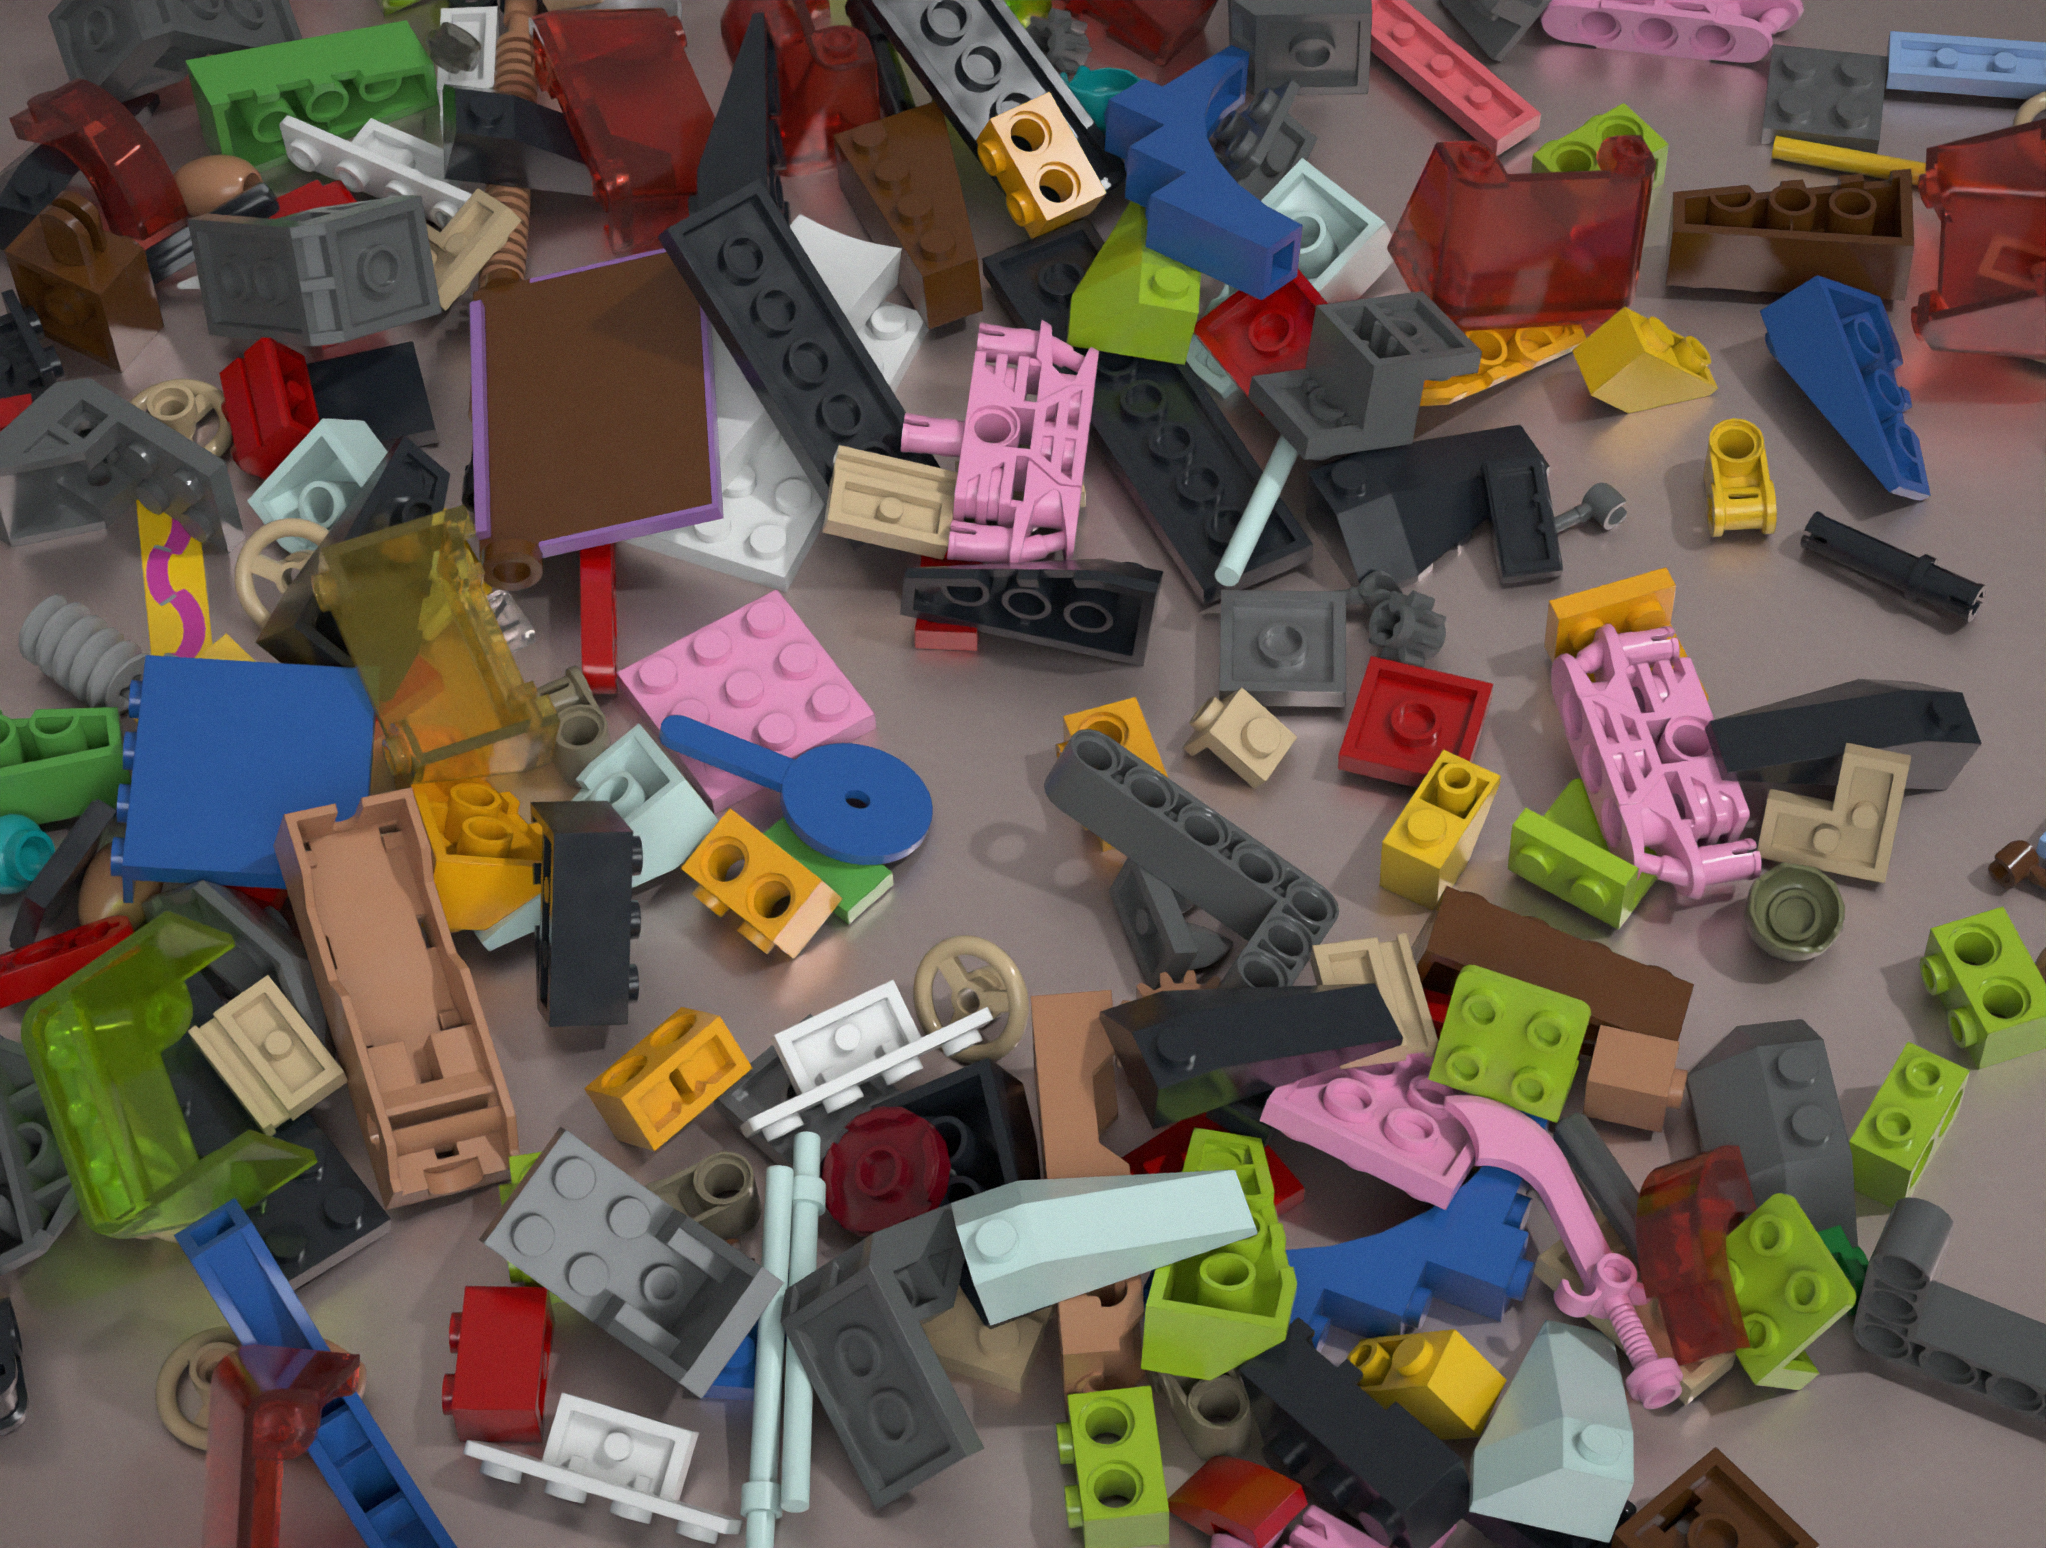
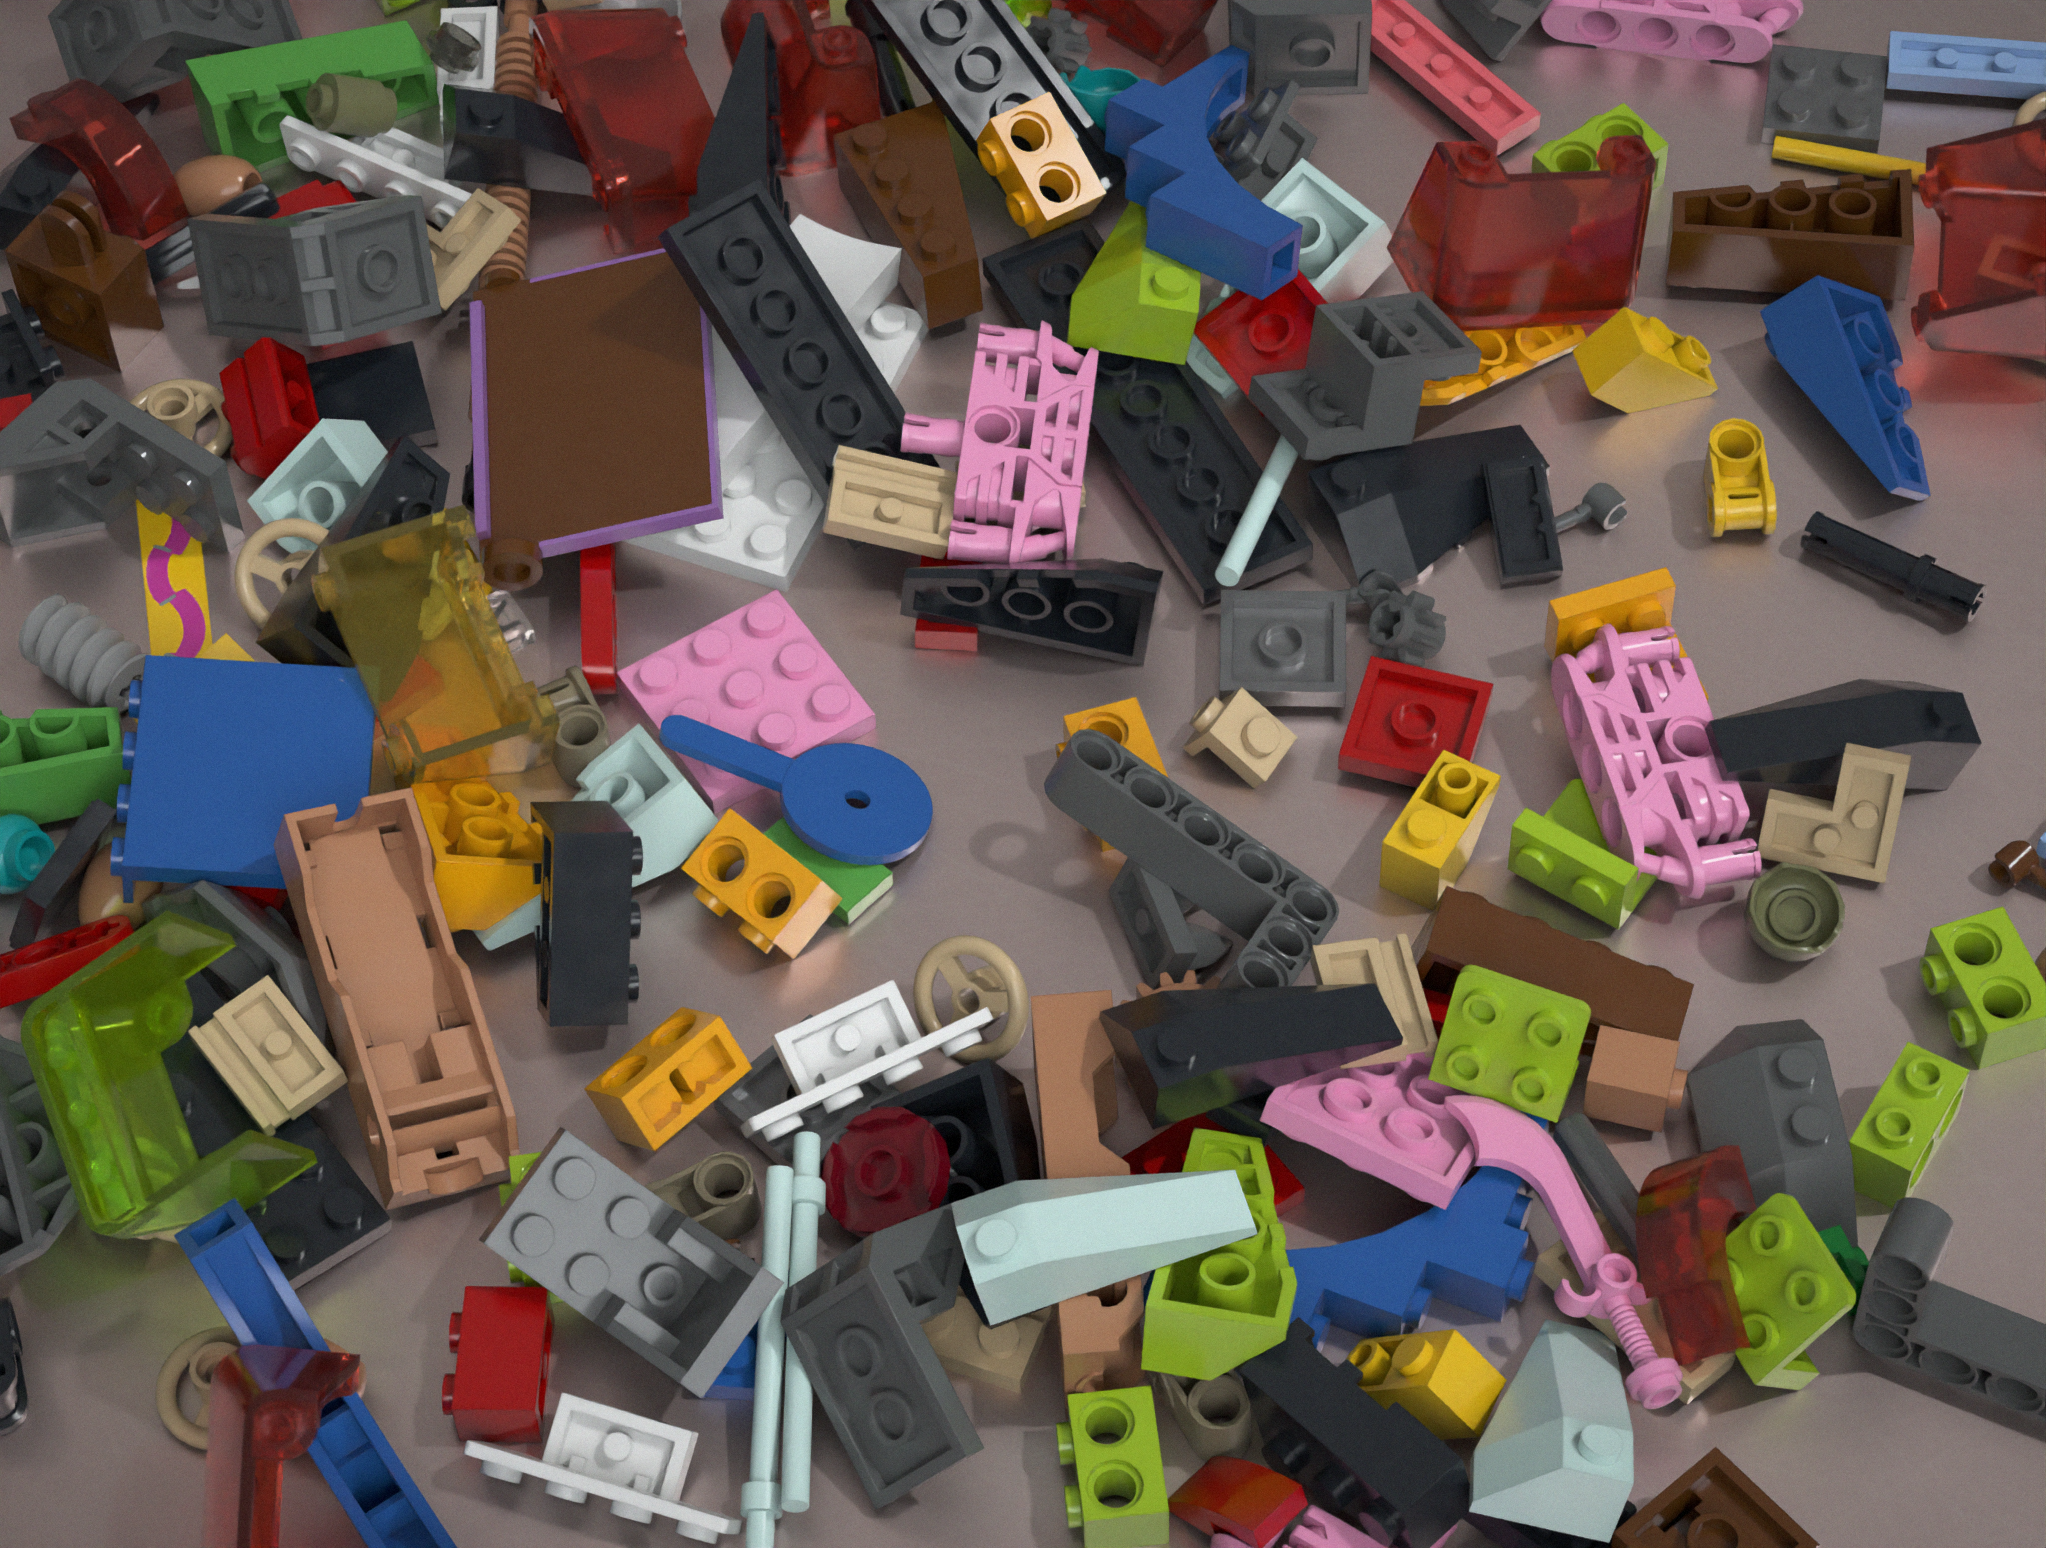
(351, 105): none -> olive brick

